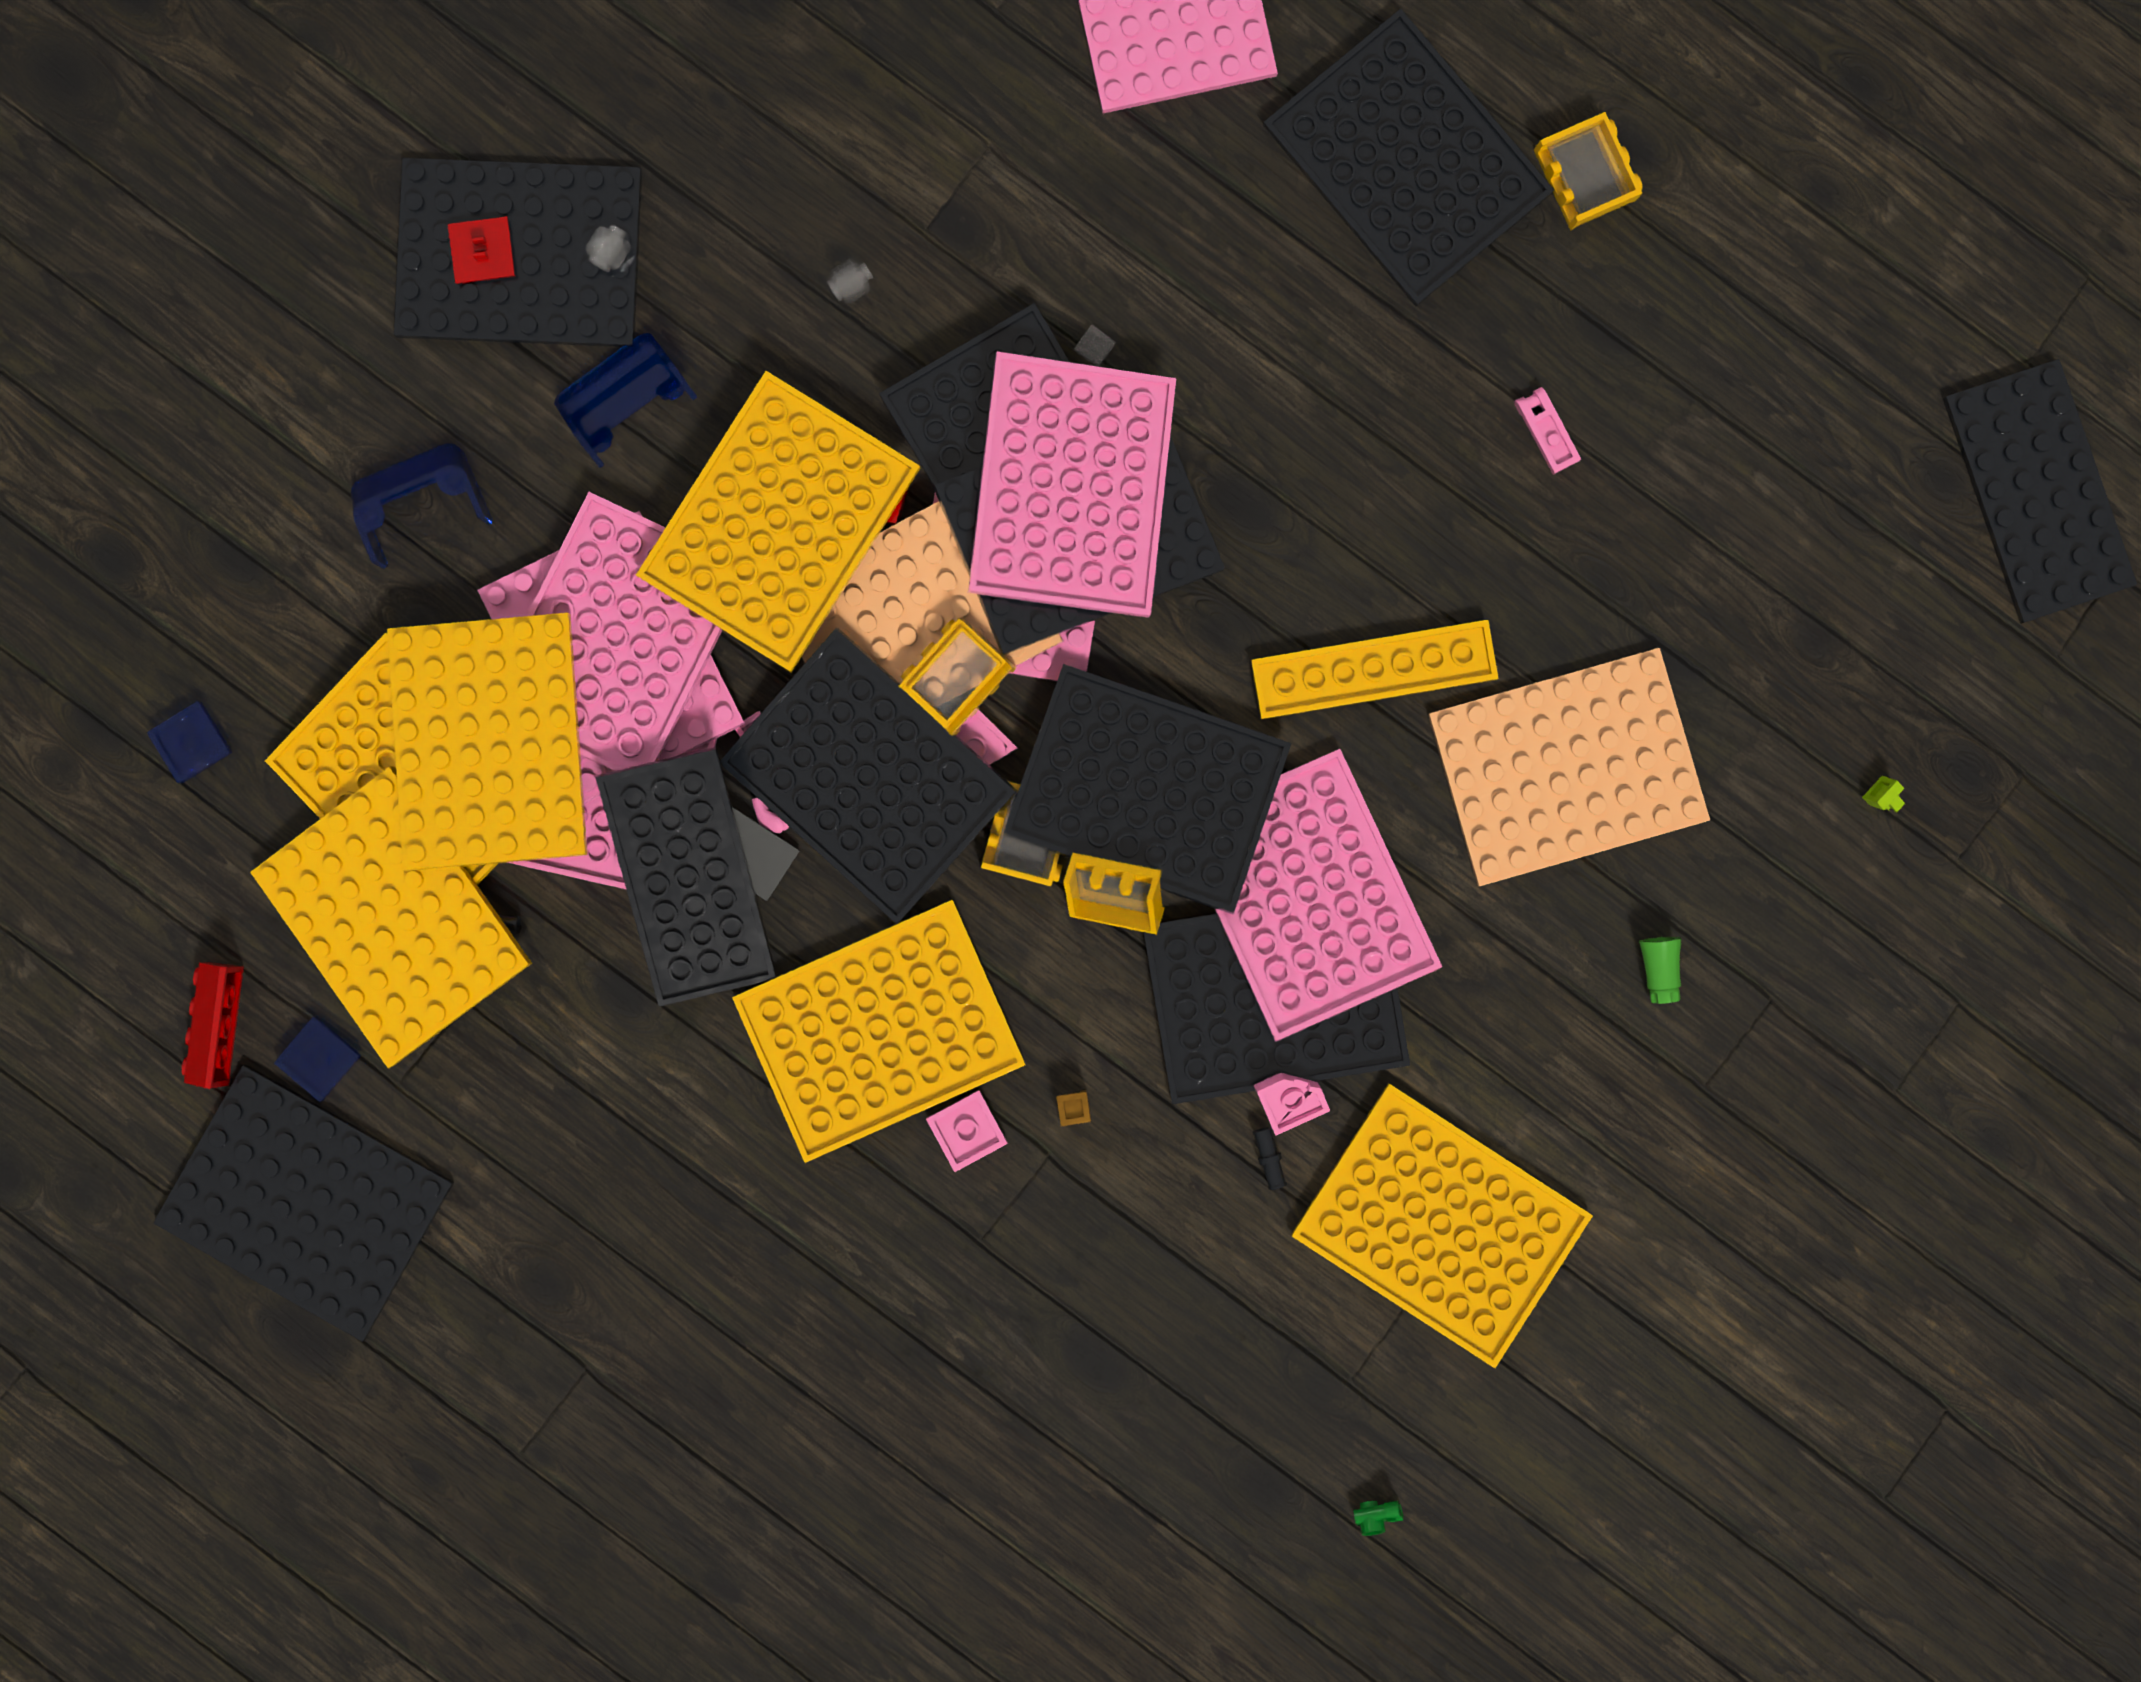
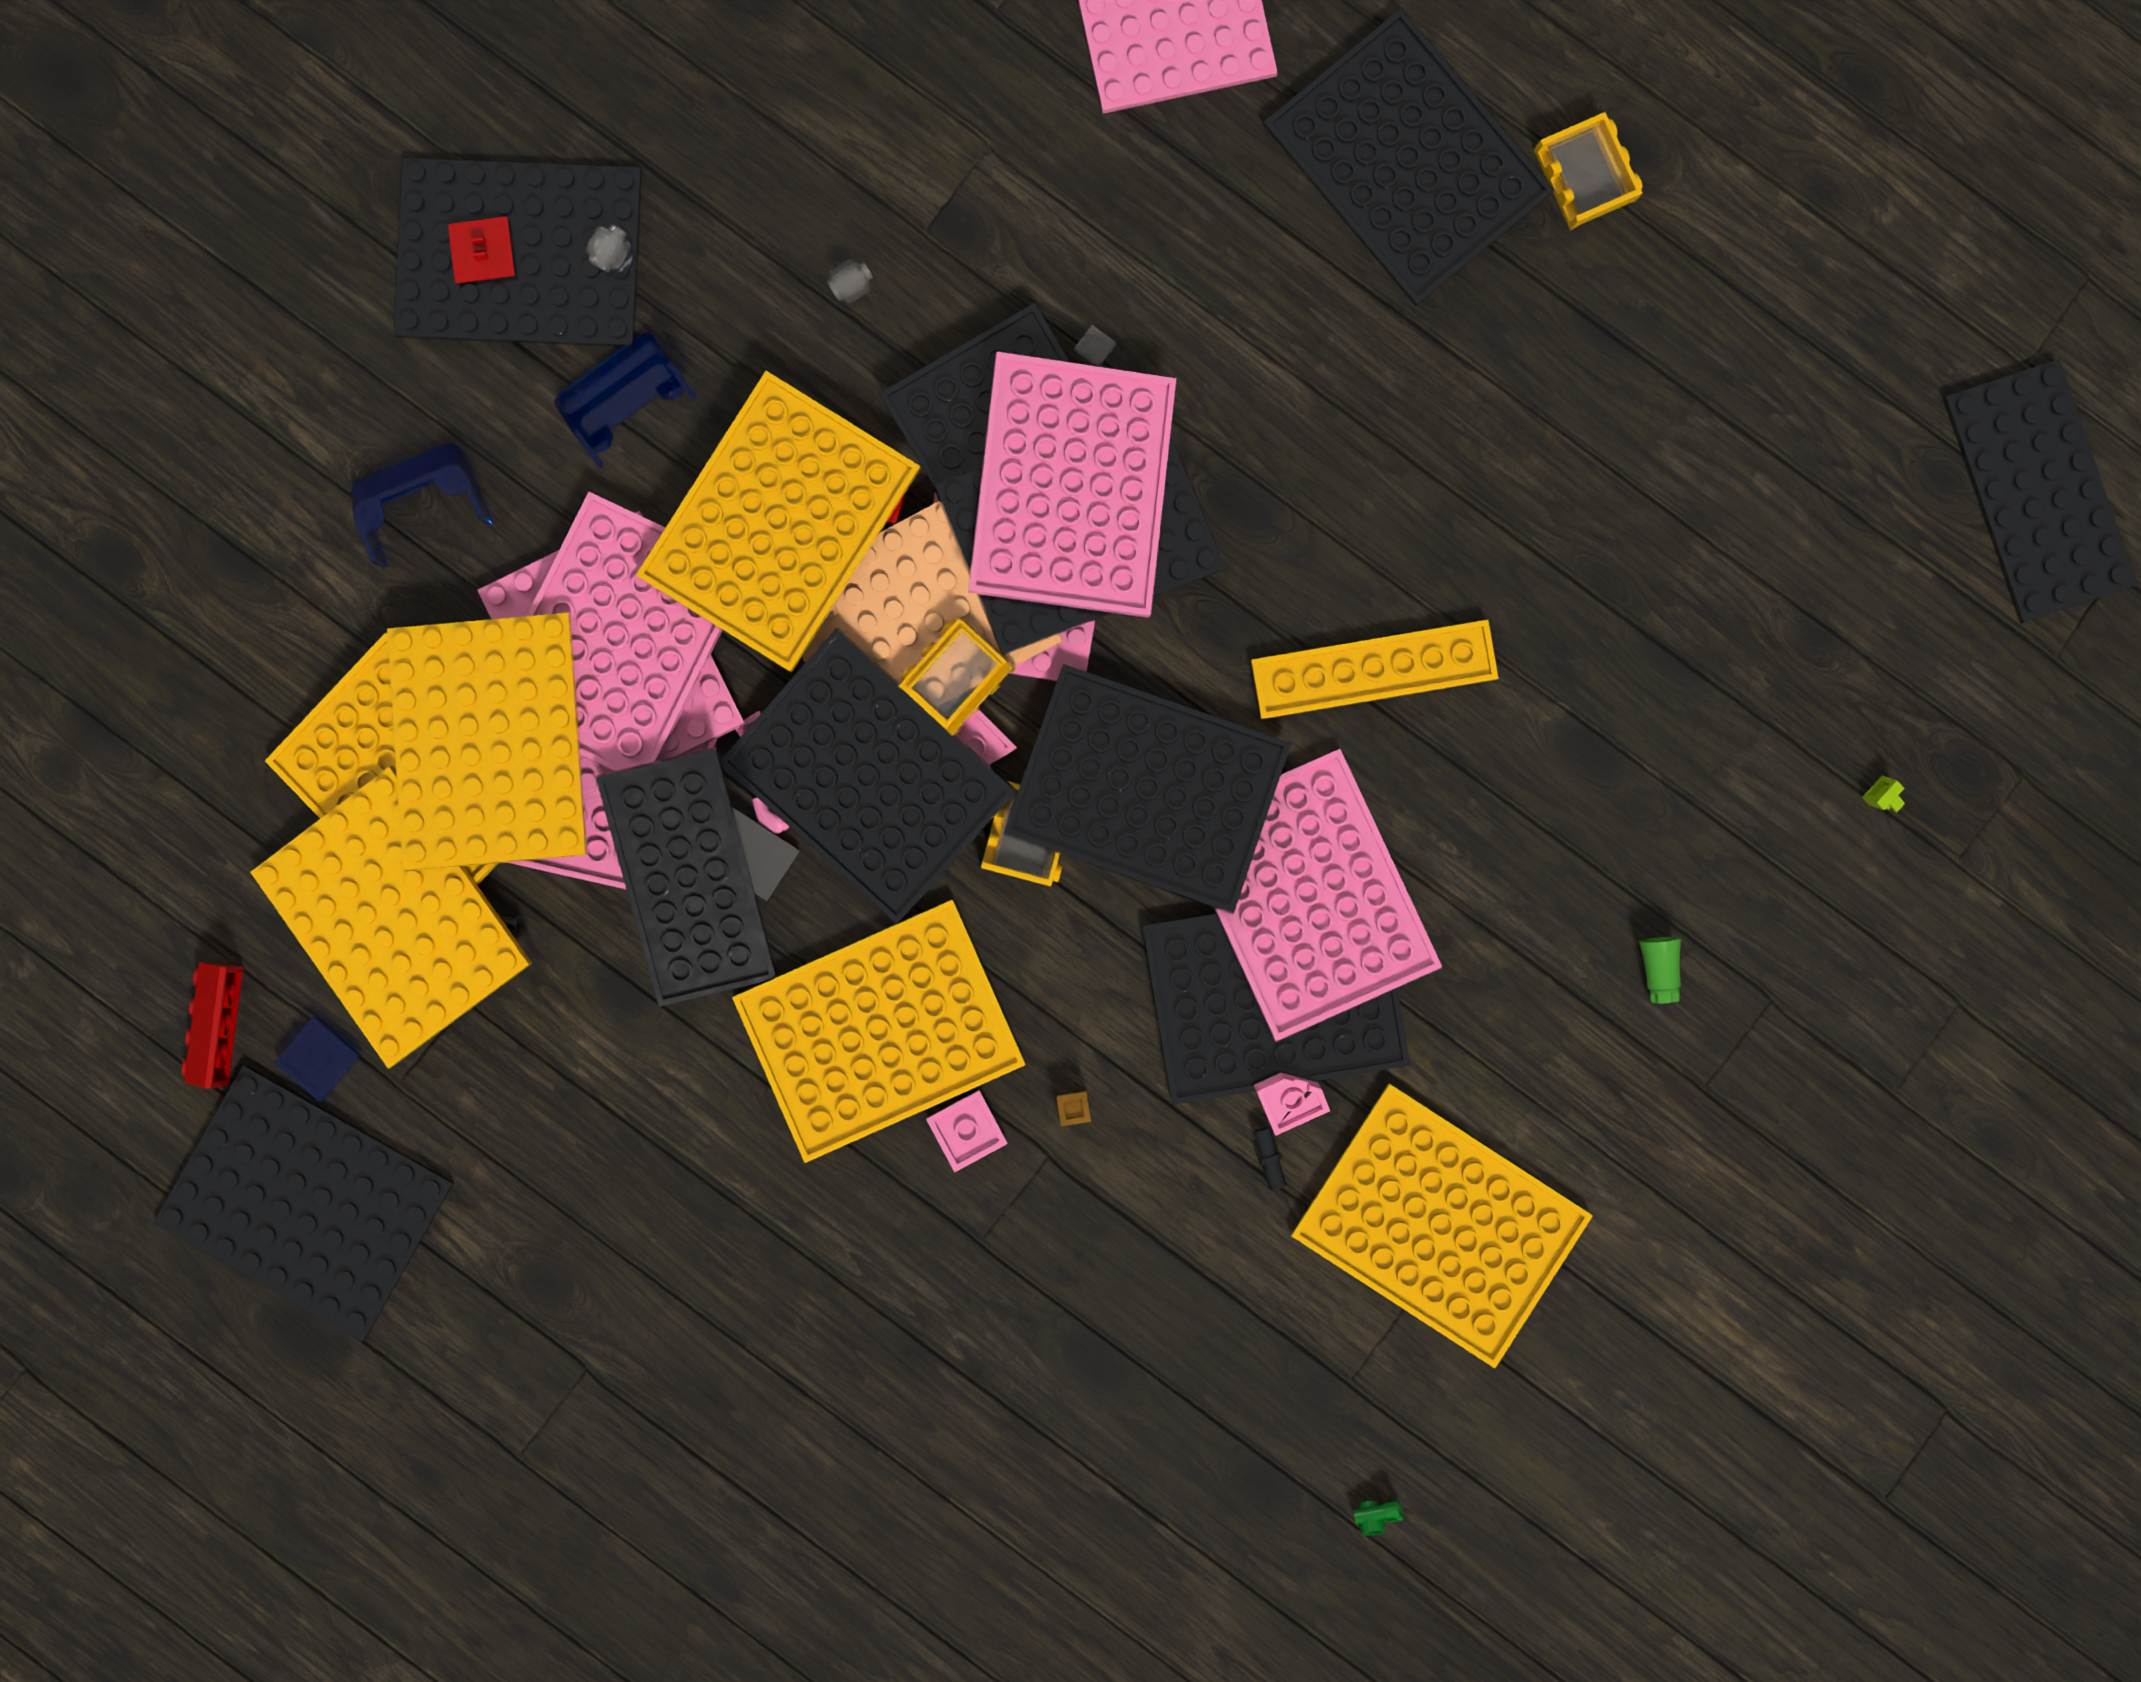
(189, 742): clear blue plate -> none
(1114, 893): yellow window -> none
(1548, 431): bright pink plate -> none
(1568, 767): light nougat plate -> none

